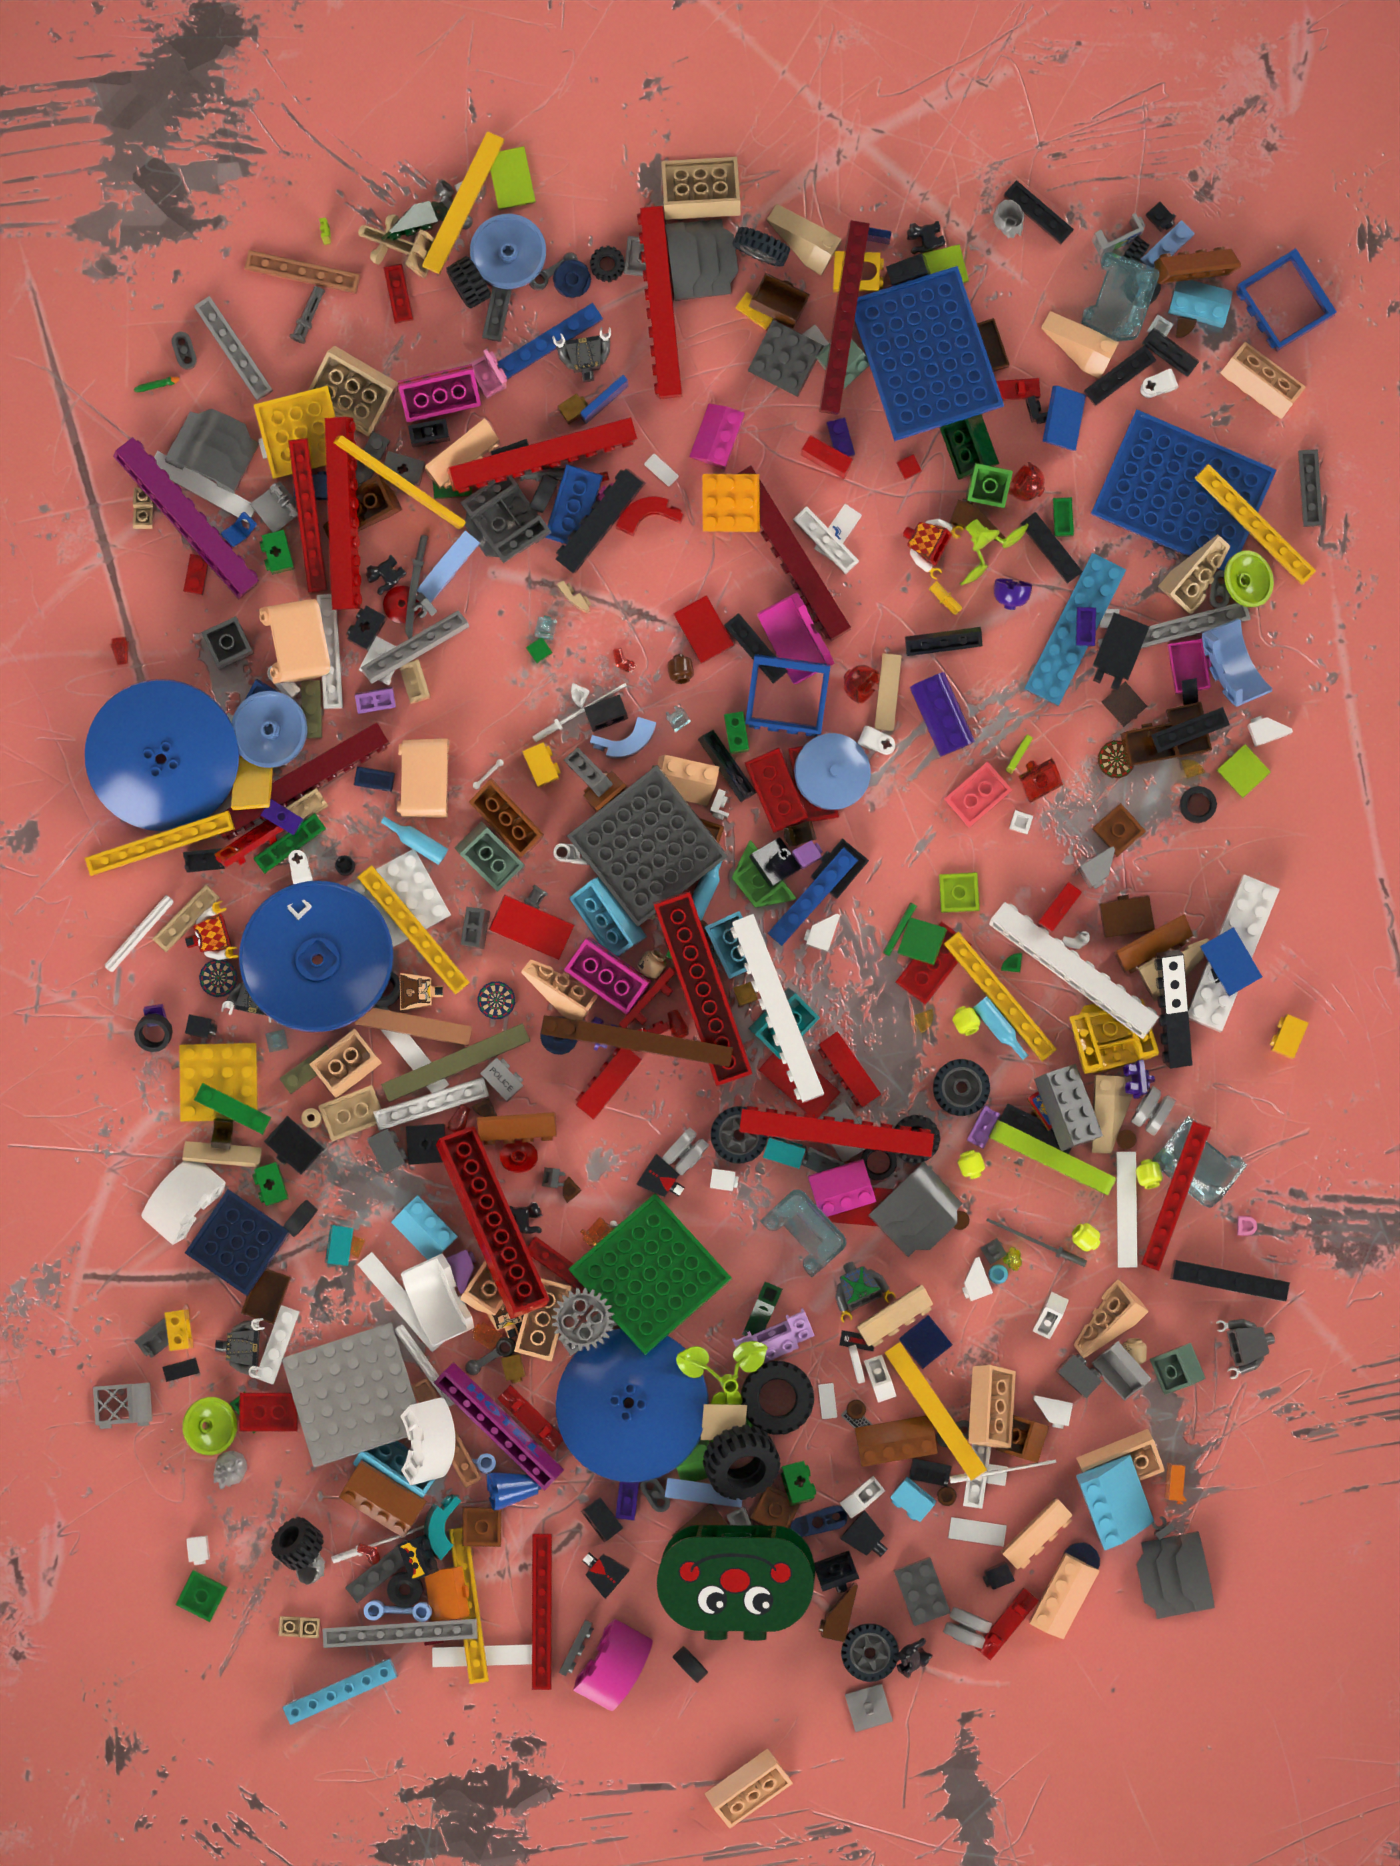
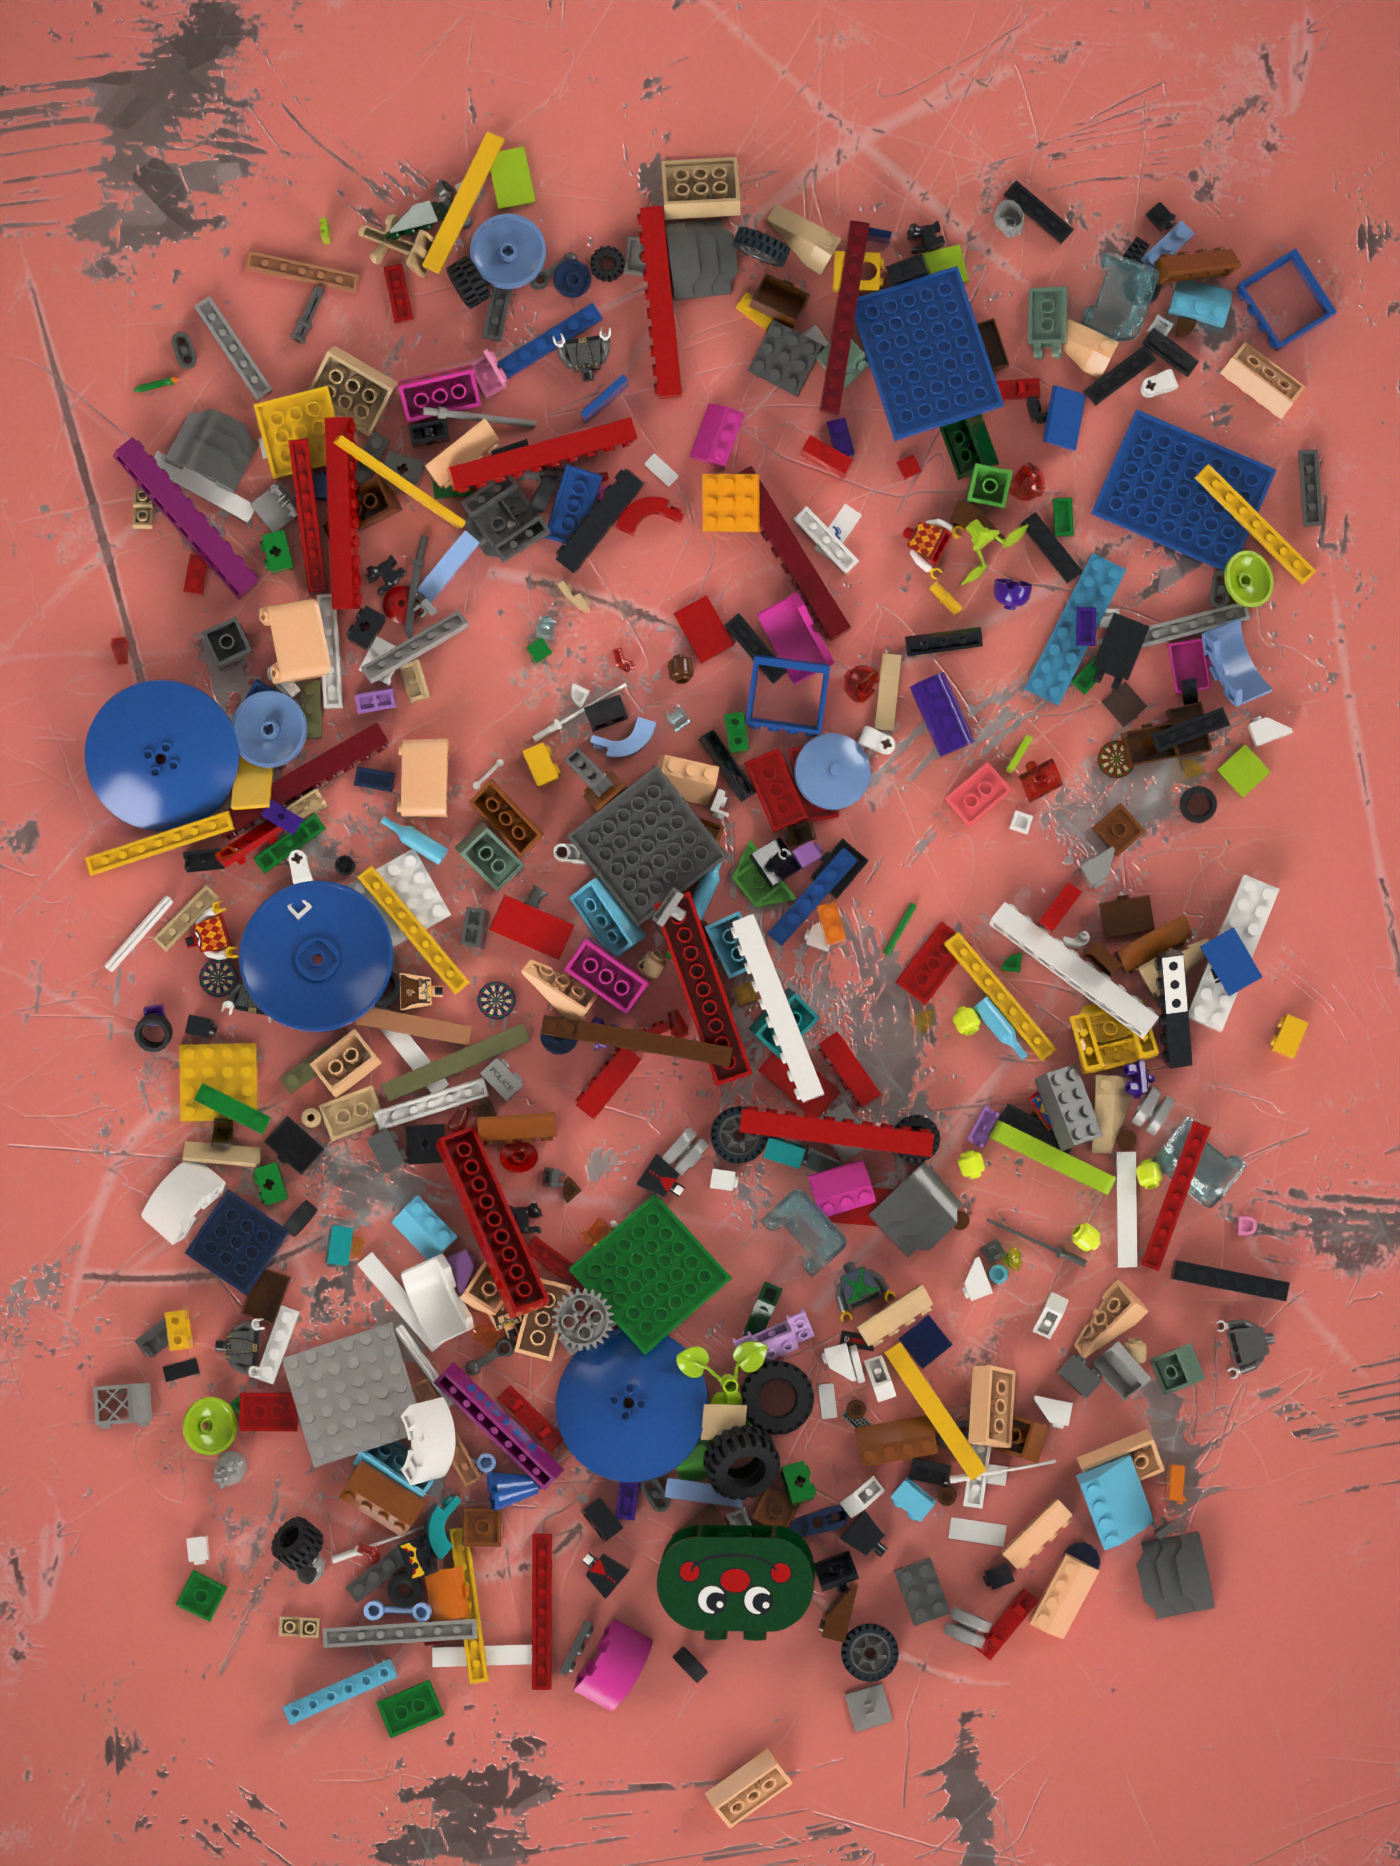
(237, 533): blue bracket -> none
(276, 1041): clear light blue tile -> none
(410, 1708): none -> green tile
(442, 413): none -> light grey bar
(513, 1368): pearl gold brick -> none
(572, 408): pearl gold brick -> none
(659, 985): red hinge -> none
(670, 907): none -> light grey tile
(831, 923): none -> orange brick
(839, 1360): none -> white slope
(880, 1176): black tyre -> none
(912, 1658): black animal -> none
(922, 941): green tile -> none
(959, 892): lime tile -> none
(977, 1087): wheel -> none
(1047, 320): none -> sand green tile
(1084, 679): none -> green tile
(1102, 245): light grey panel -> none
(1102, 958): none -> reddish brown container
(1192, 577): tan wedge -> none

